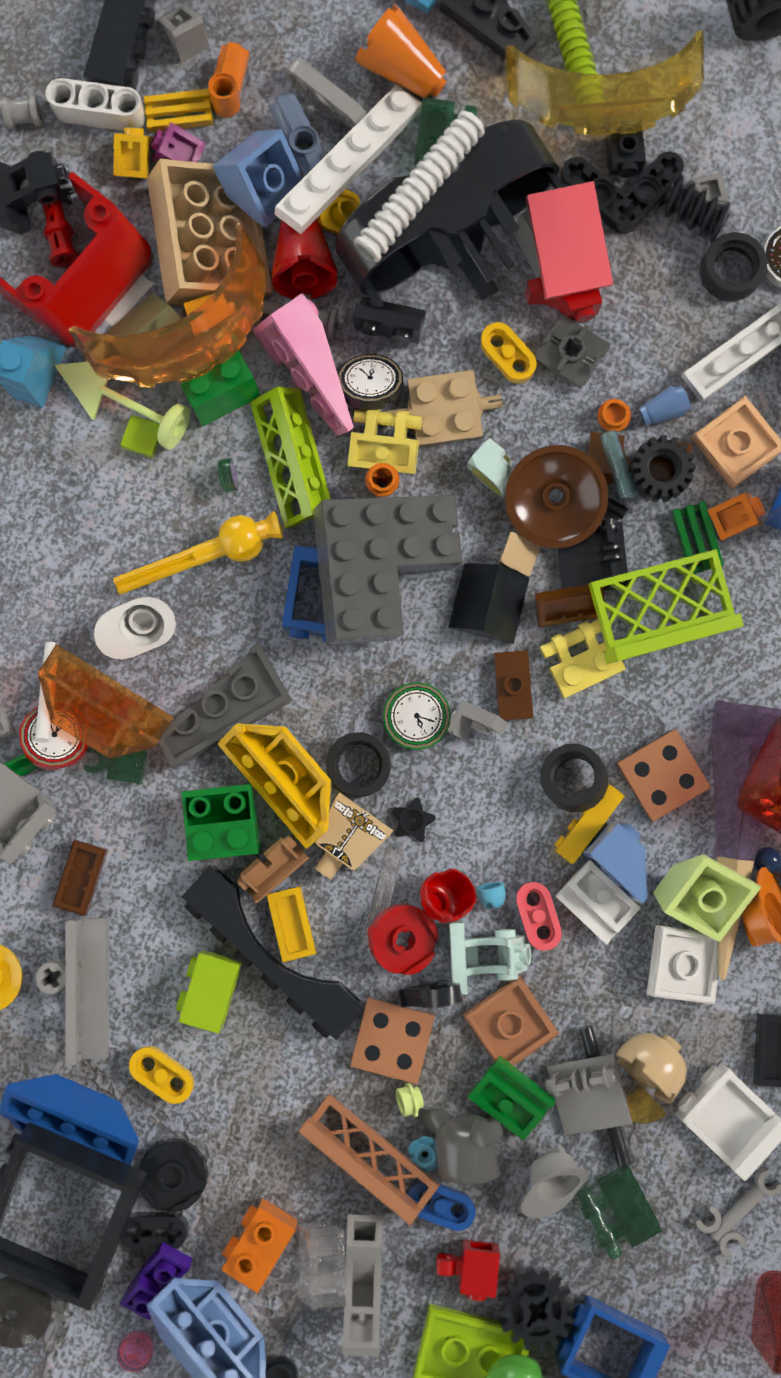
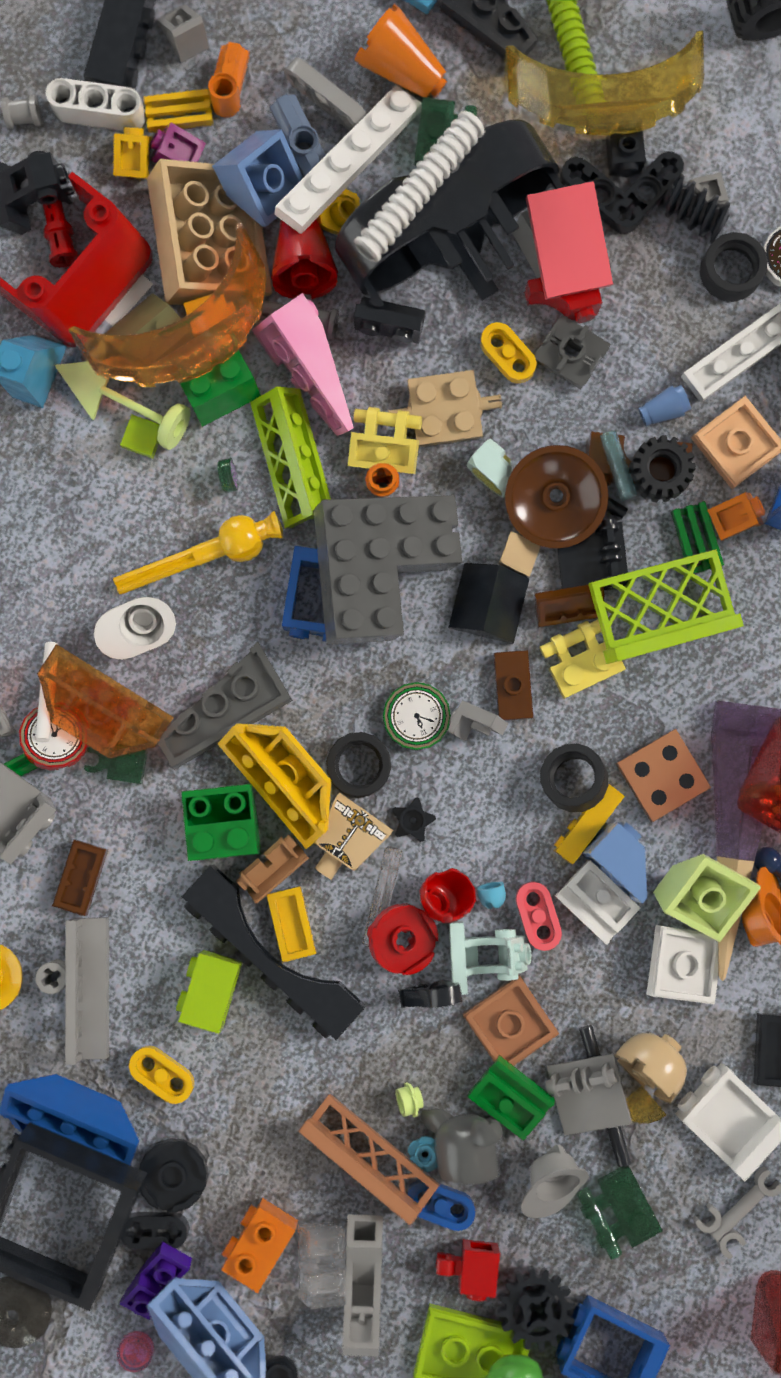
(370, 381): tile -> none
(392, 1040): nougat tile -> none
(614, 415): orange plate -> none

